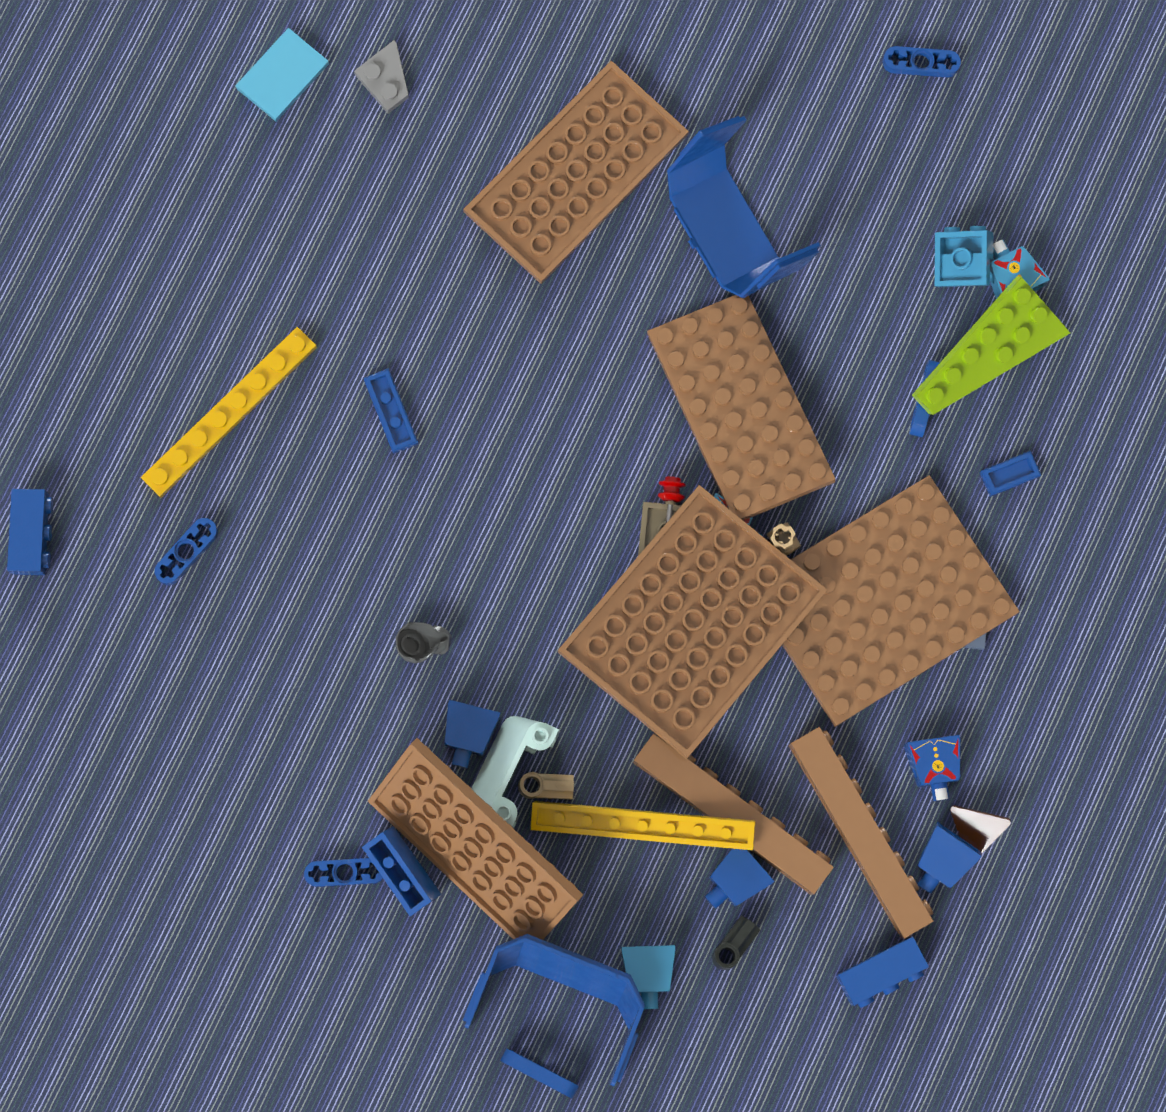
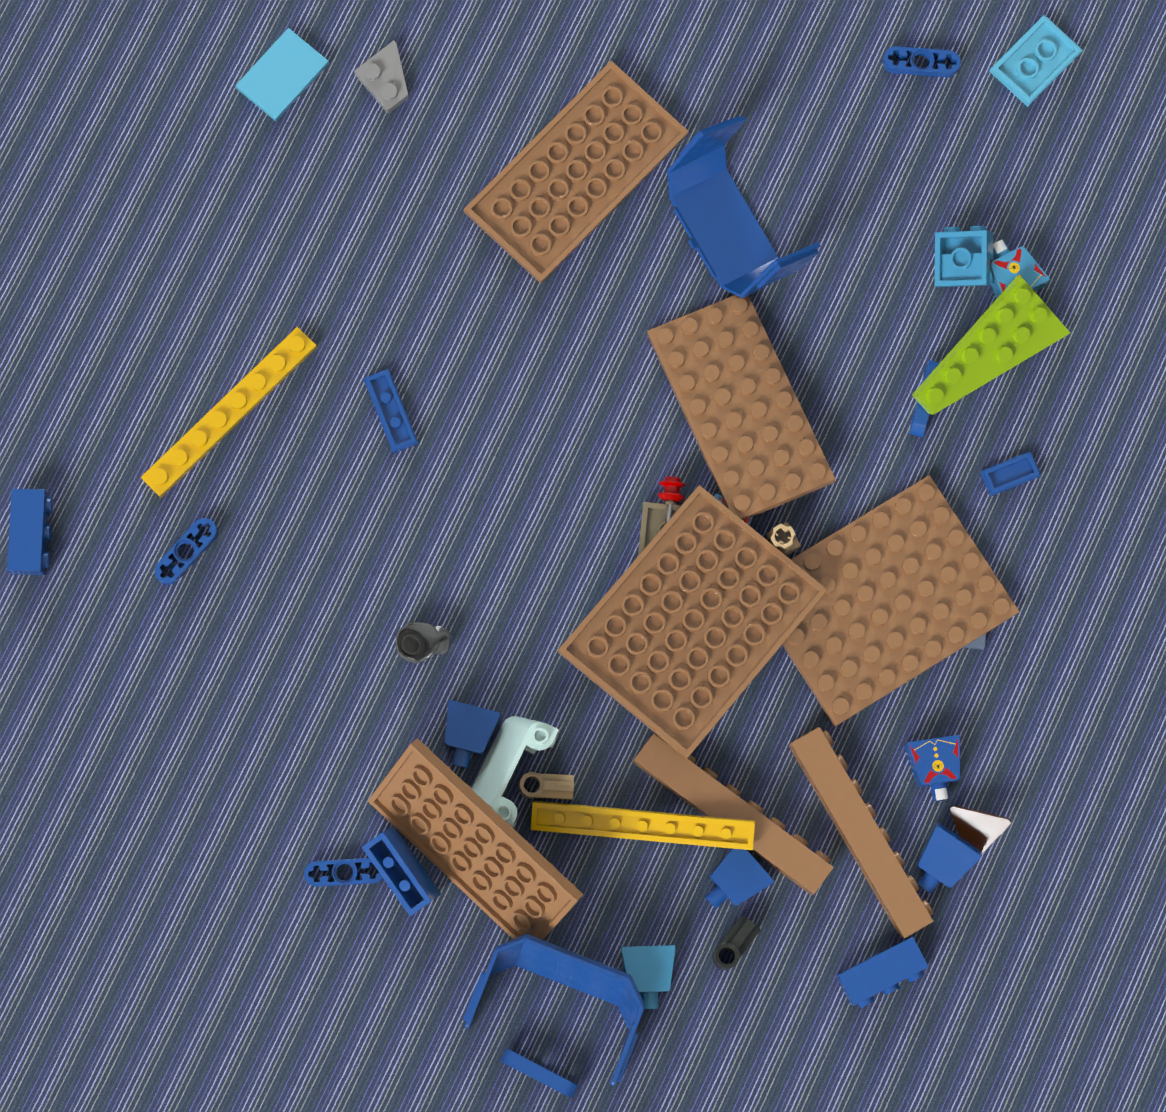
(1036, 60): none -> medium azure tile

